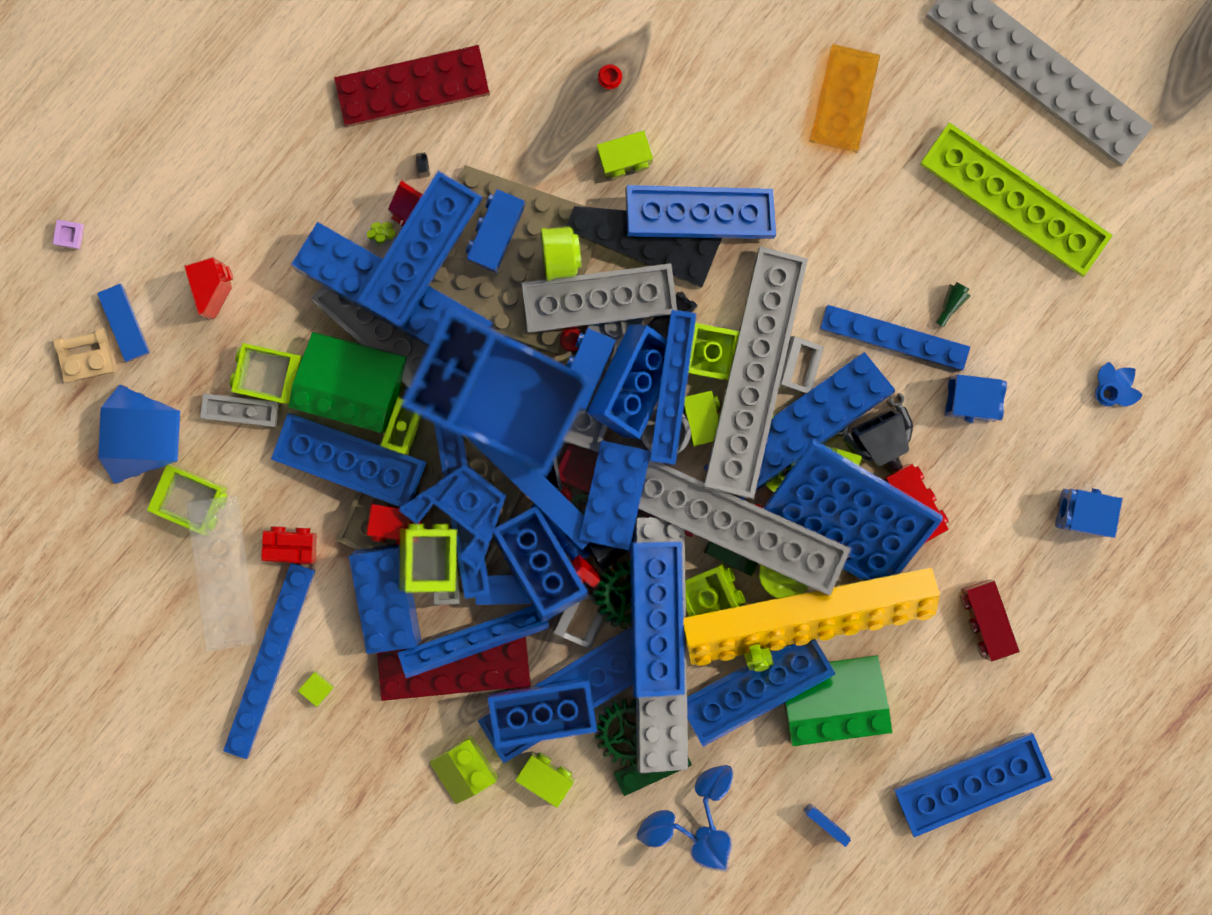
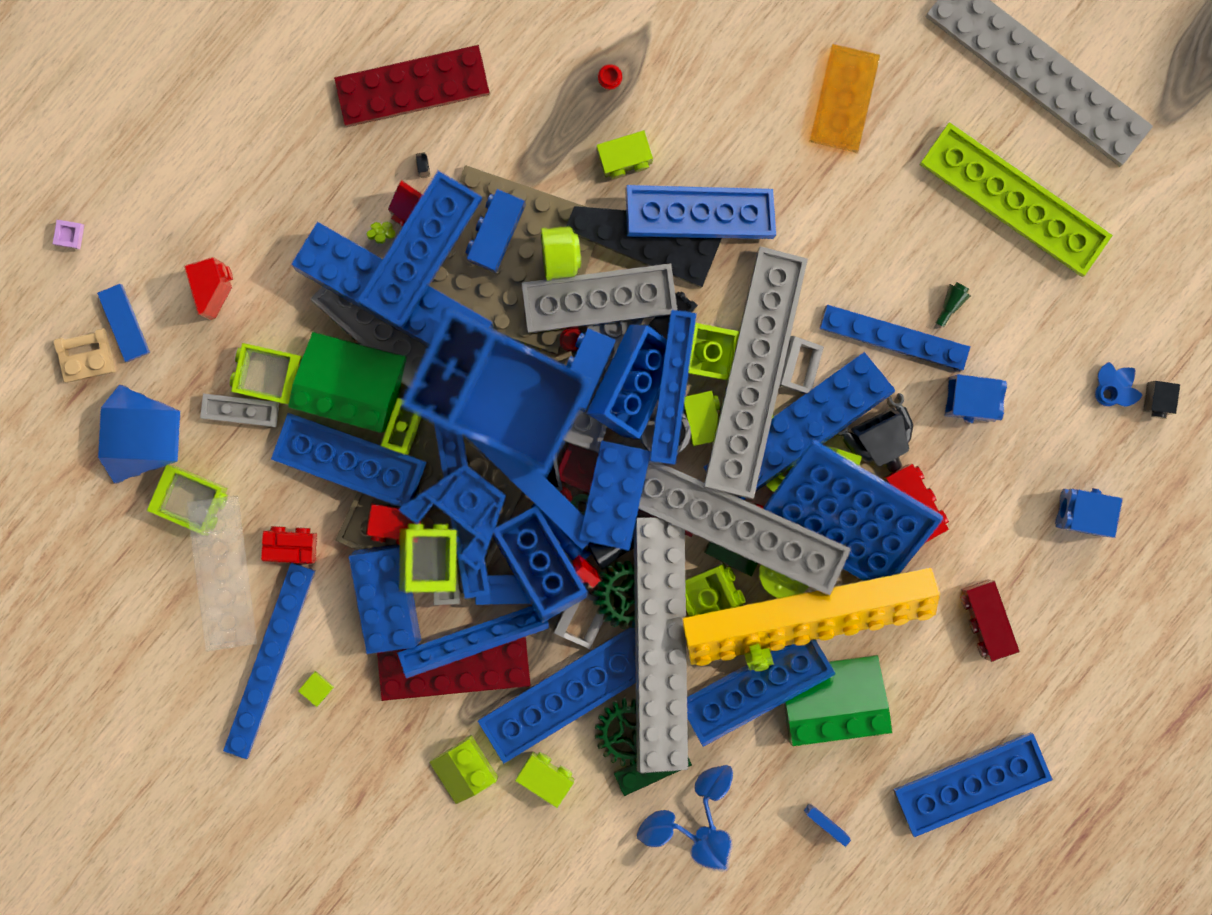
(542, 713): blue brick -> none
(657, 619): blue plate -> none
(1161, 399): none -> black brick

